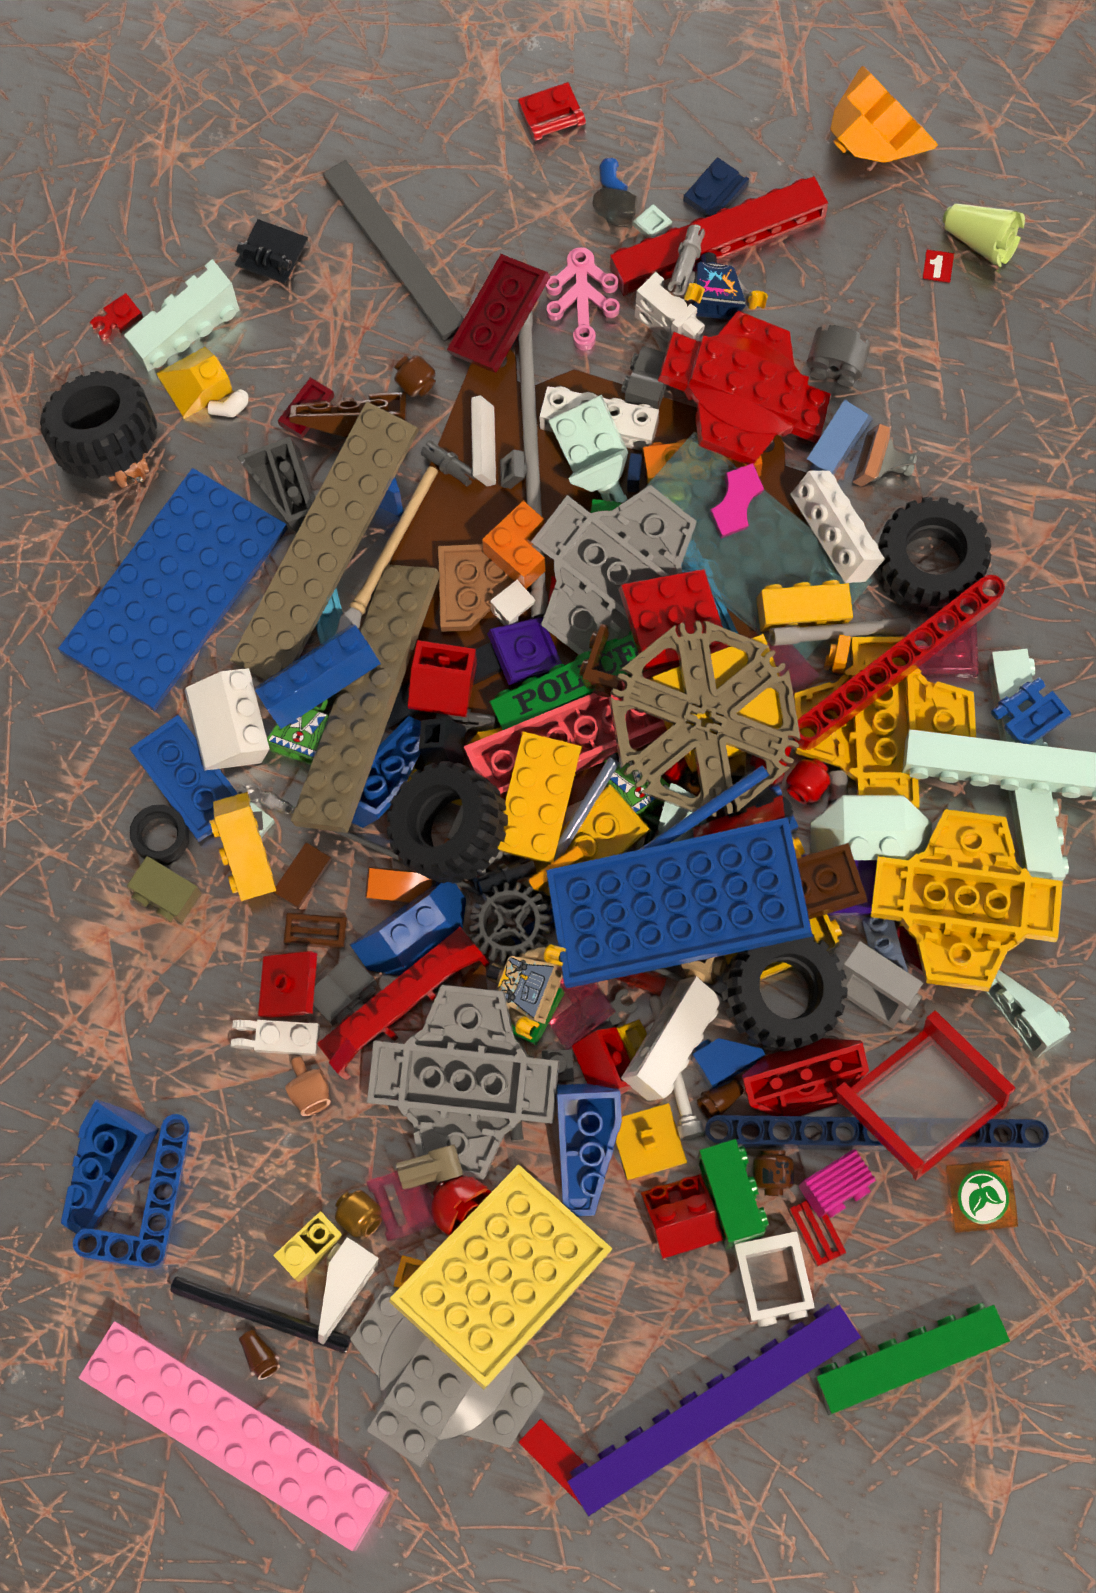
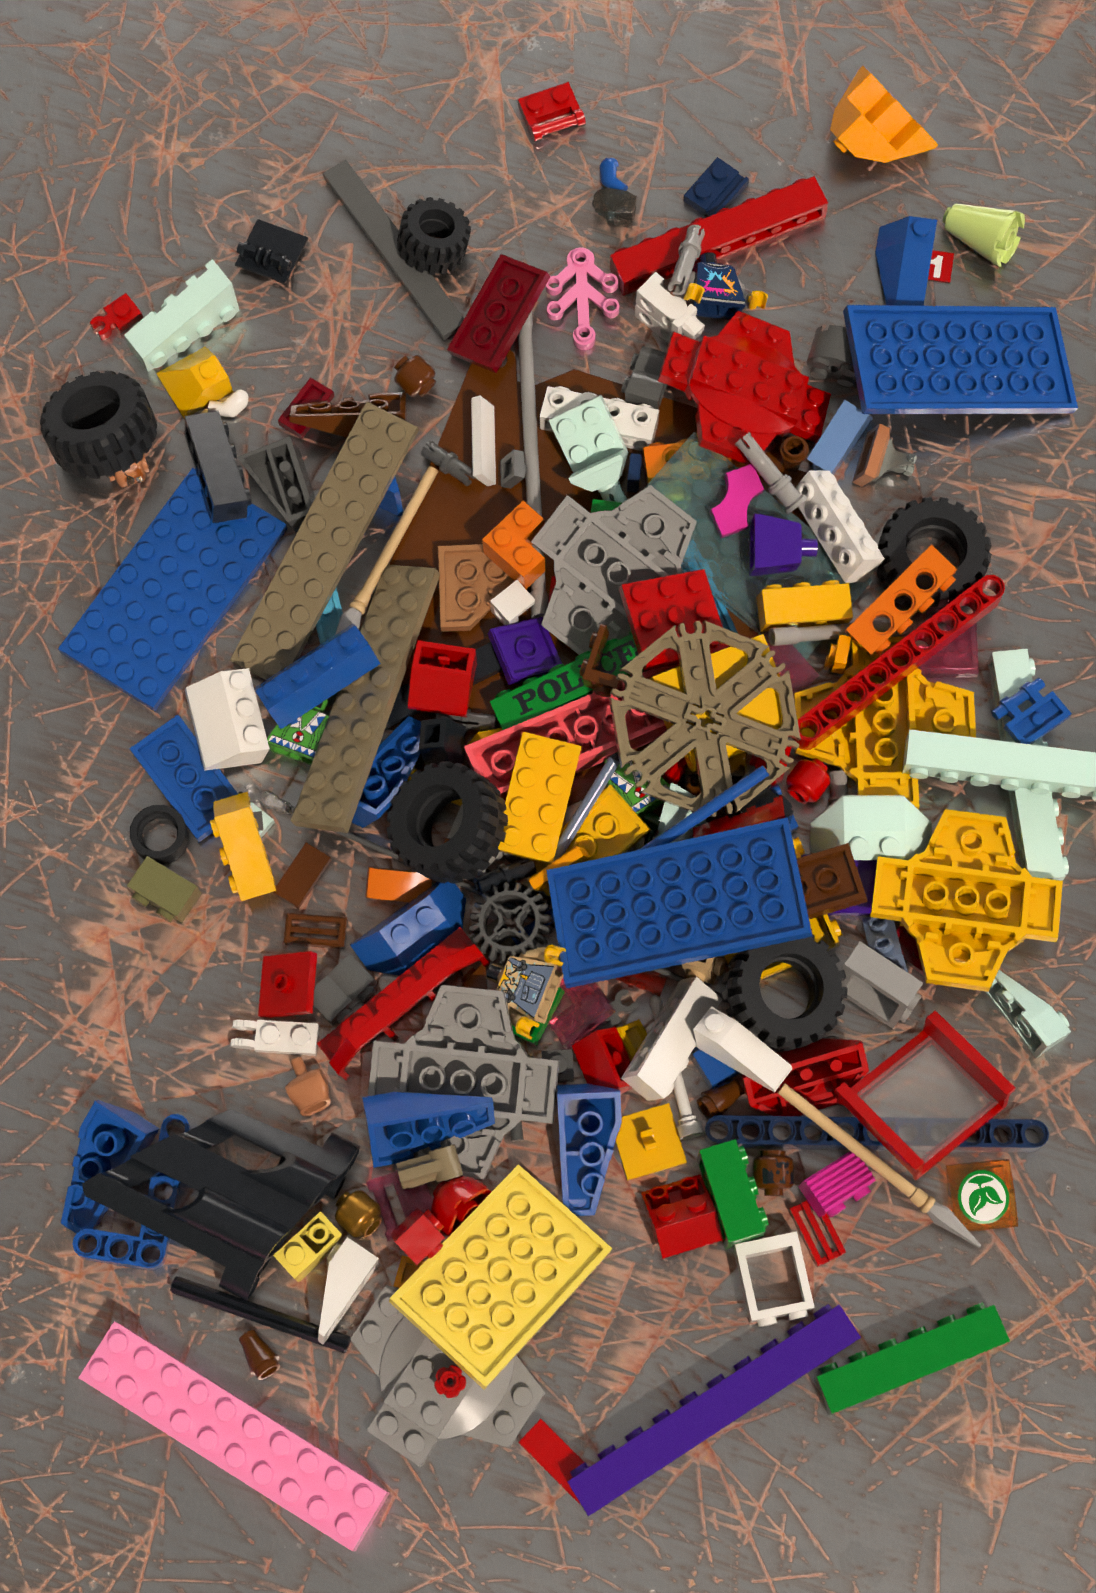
(216, 466): none -> black brick
(239, 1211): none -> black panel
(413, 1121): none -> blue wedge
(419, 1235): none -> red brick
(438, 219): none -> black tyre
(443, 1375): none -> red plate
(652, 222): light aqua tile -> none
(740, 1049): none -> white slope
(777, 545): none -> dark purple torso
(779, 484): none -> light grey pin
(793, 452): none -> reddish brown cone
(905, 259): none -> blue wedge
(929, 563): none -> orange brick
(938, 1213): none -> tan piece
(959, 360): none -> blue plate

